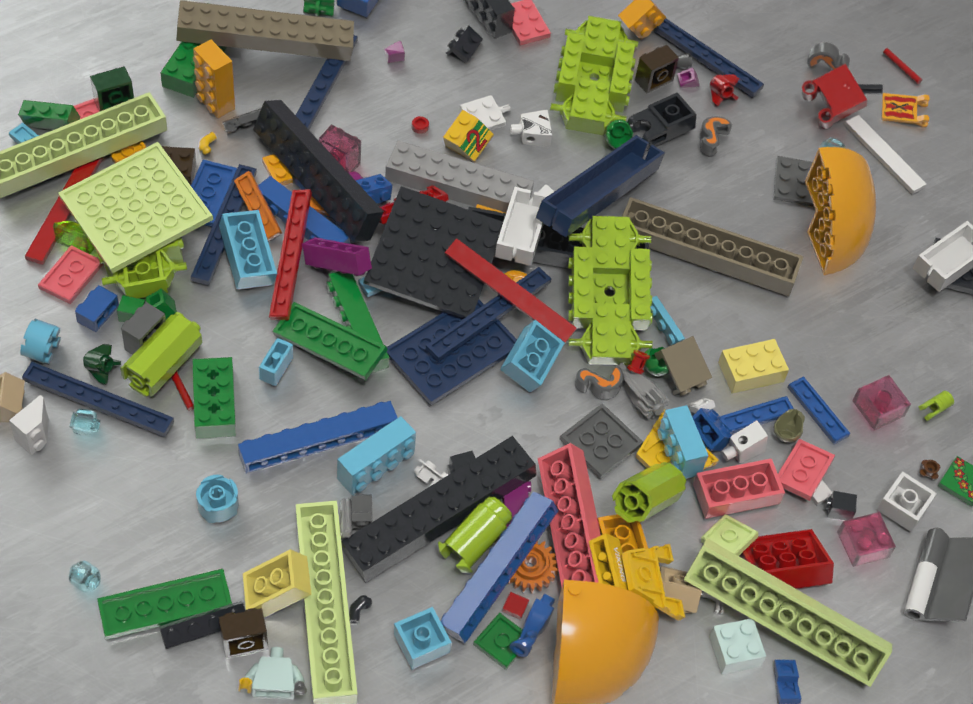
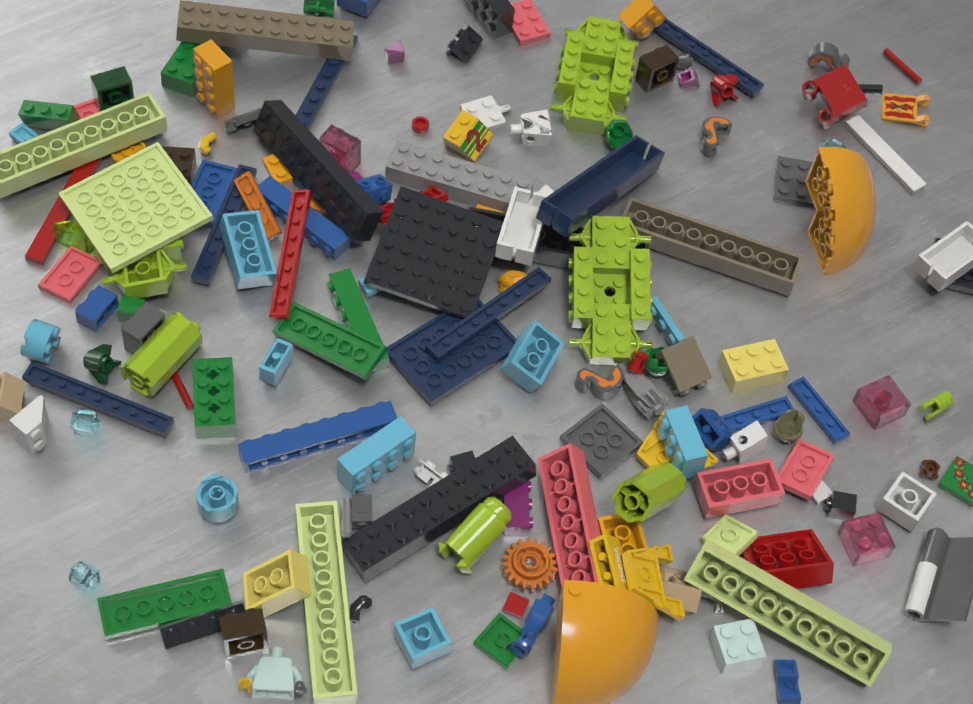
(162, 302): green brick -> none
(337, 256): magenta brick -> none
(498, 567): brick -> none
(510, 290): red tile -> none
(664, 120): black brick -> none
(701, 403): white tile -> none

